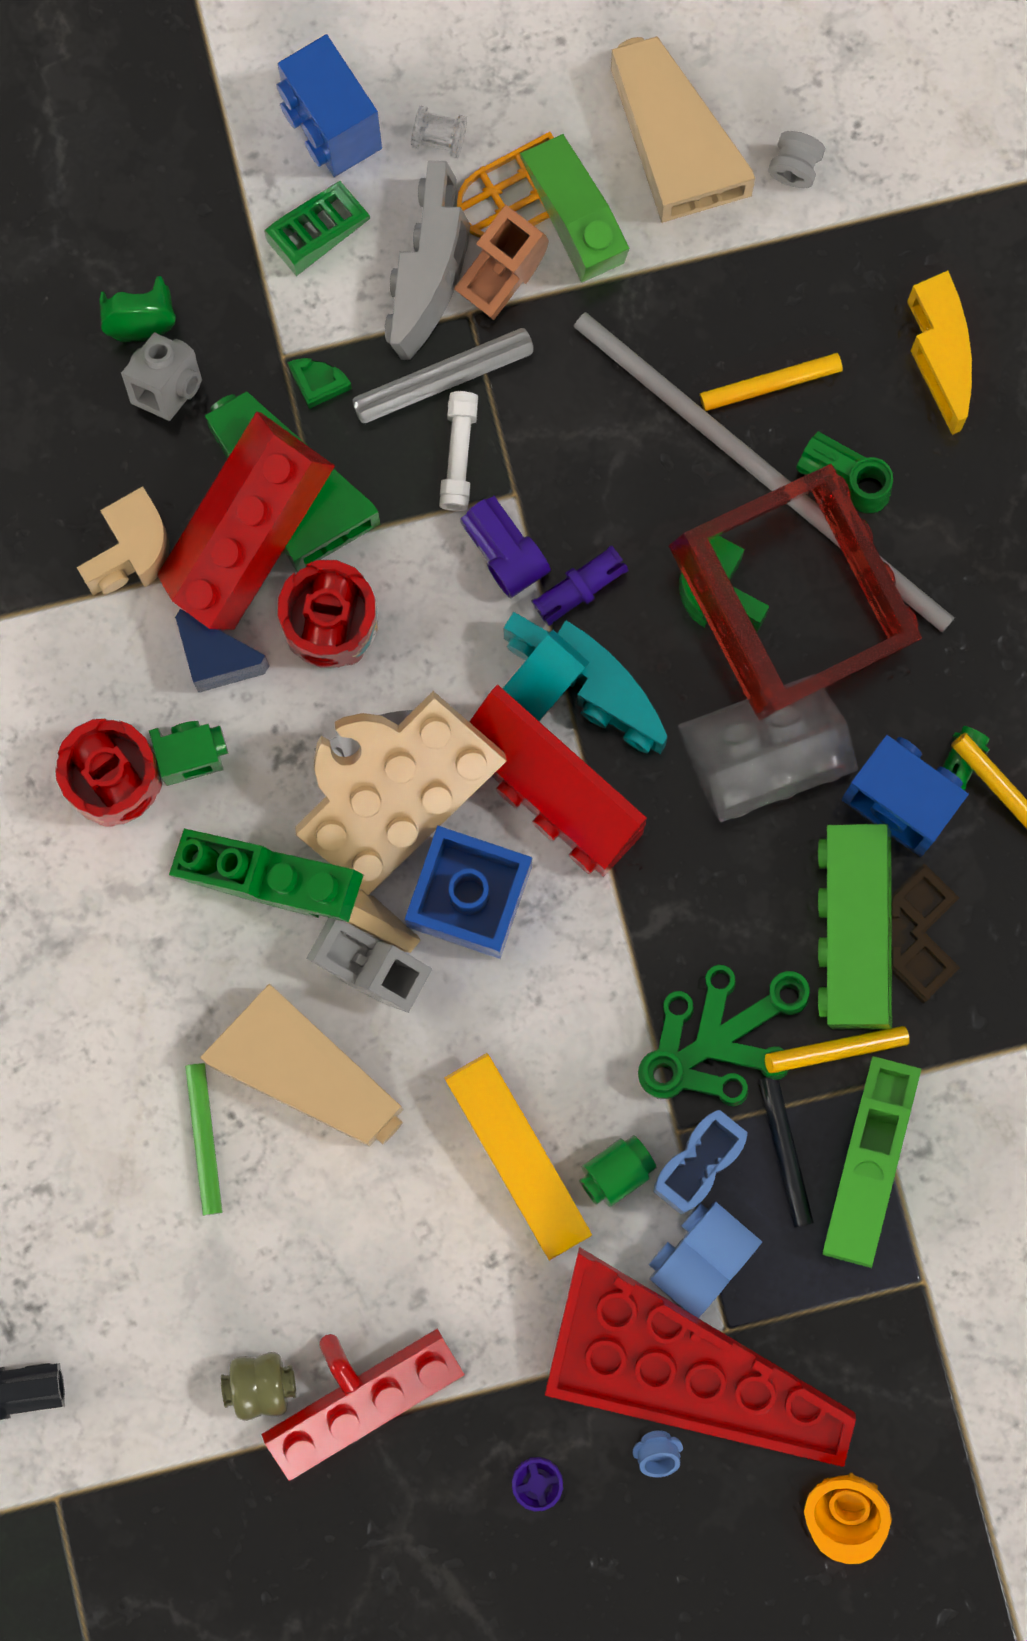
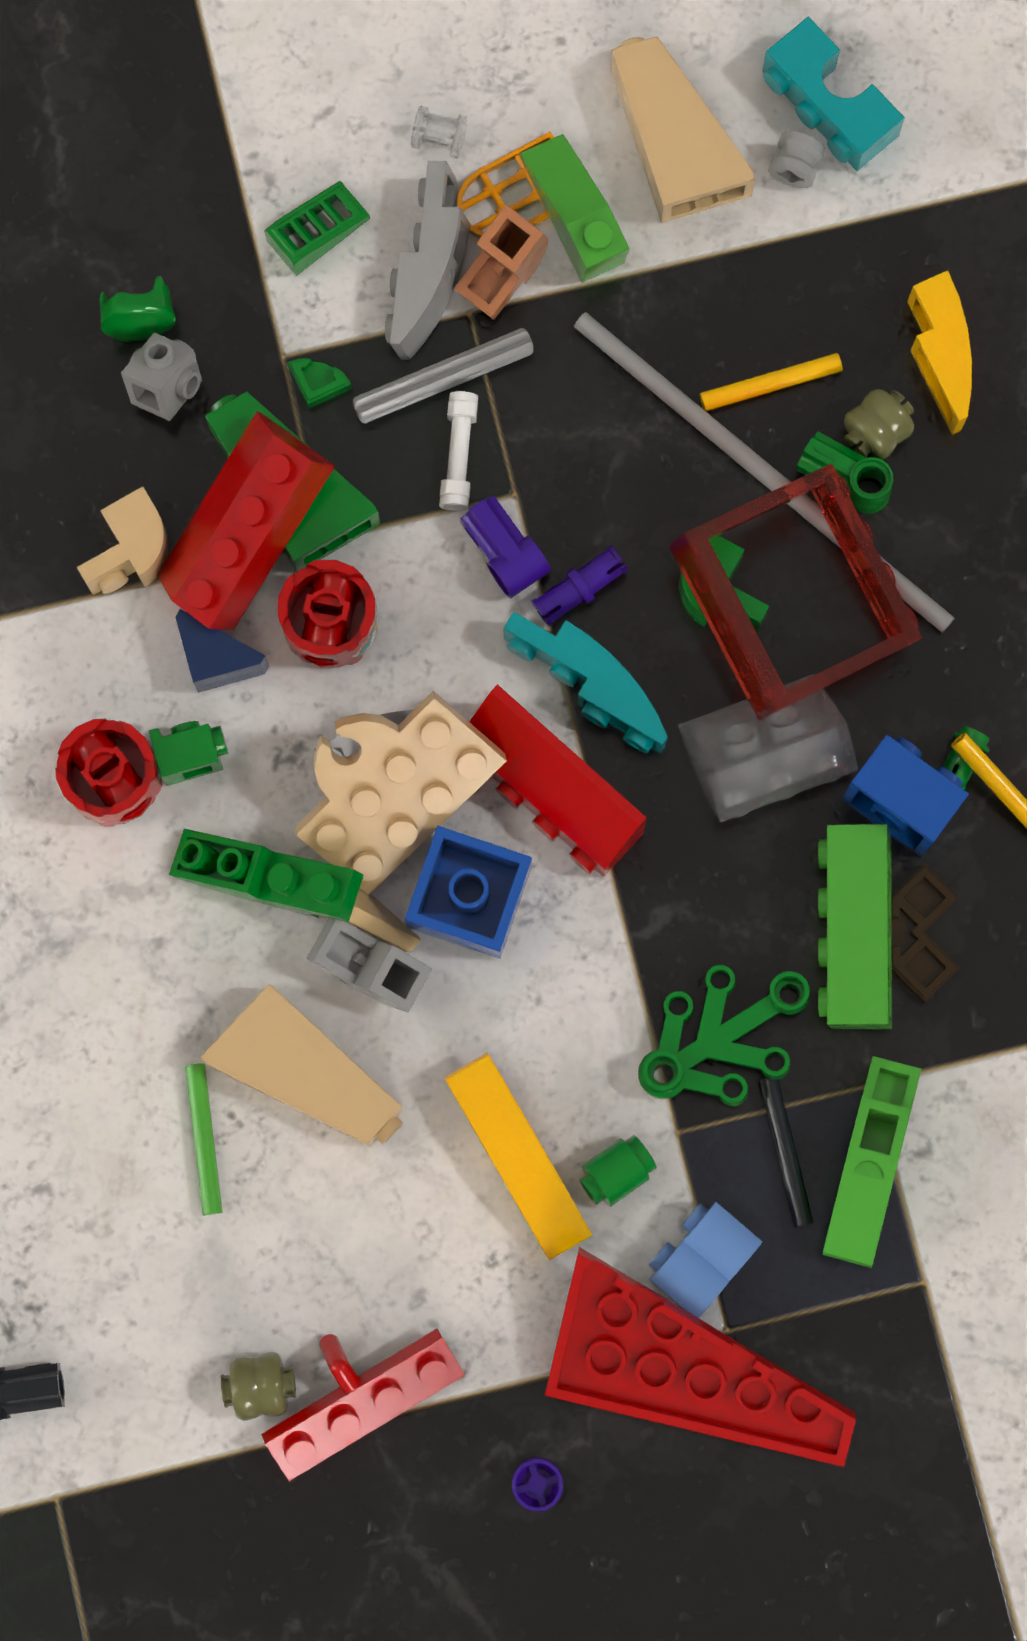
(329, 106): blue brick -> none
(546, 675): teal slope -> none
(658, 1454): medium blue plate -> none
(692, 1172): medium blue brick -> none
(836, 1049): yellow bar -> none
(848, 1518): light orange piece -> none
(853, 126): none -> teal arch
(879, 424): none -> olive piece

